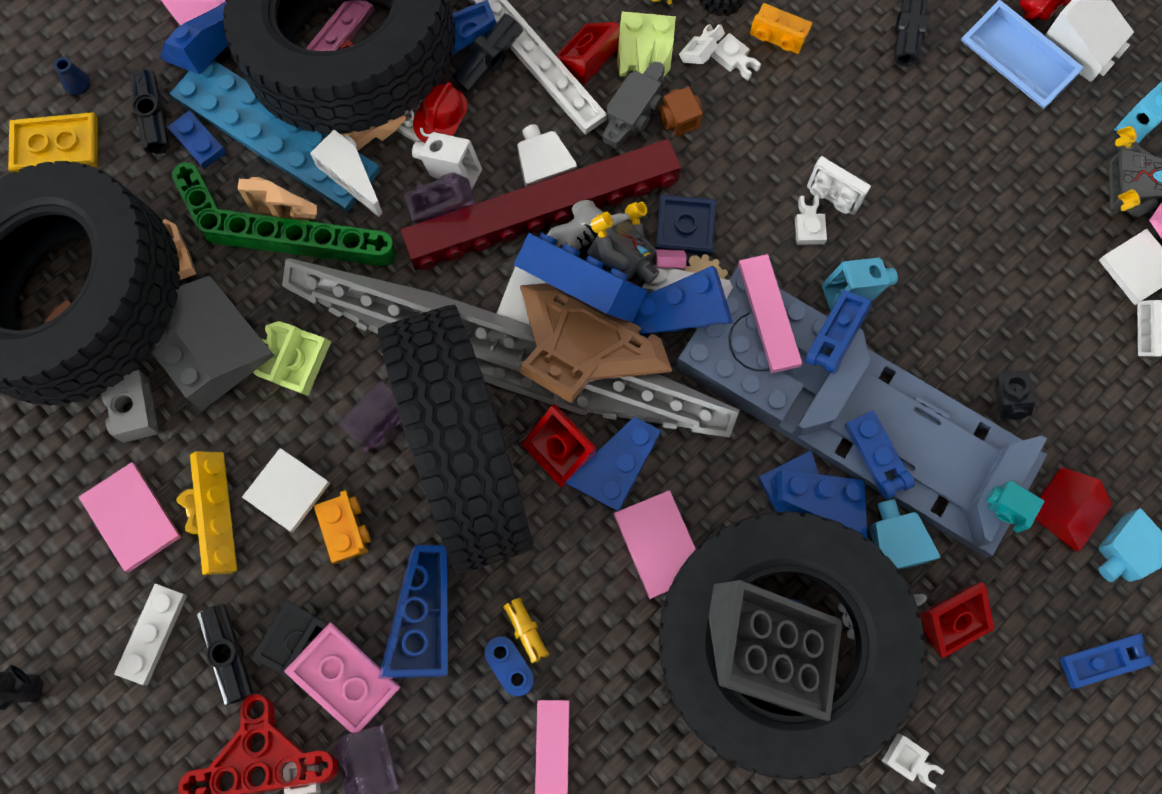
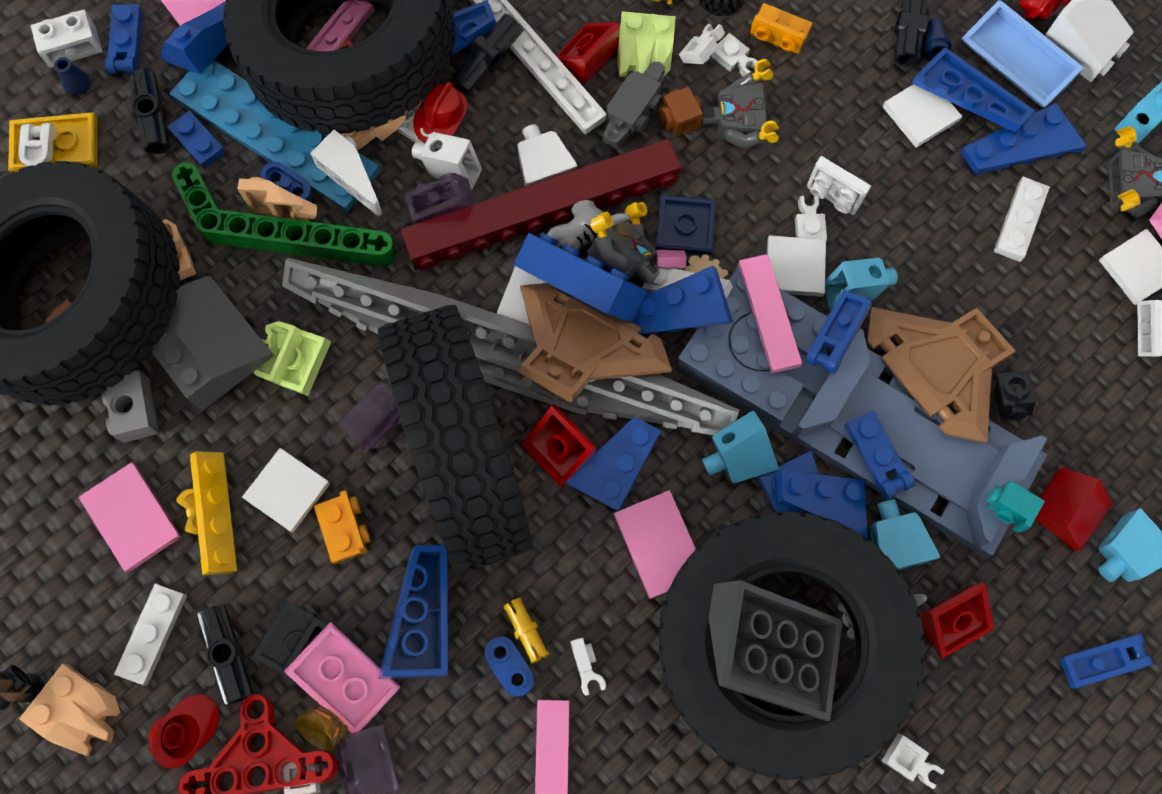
(36, 151): none -> white plate
(66, 36): none -> white brick
(72, 711): none -> light nougat plate
(124, 39): none -> blue plate
(183, 730): none -> red piece
(289, 179): none -> blue plate
(321, 728): none -> clear yellow hat
(584, 657): none -> white plate
(742, 111): none -> dark grey torso
(742, 450): none -> medium azure torso
(798, 264): none -> white tile
(921, 114): none -> white tile
(935, 38): none -> dark blue cone
(943, 365): none -> medium nougat plate
(970, 89): none -> blue wing
(1021, 219): none -> white plate
(1043, 135): none -> blue wing

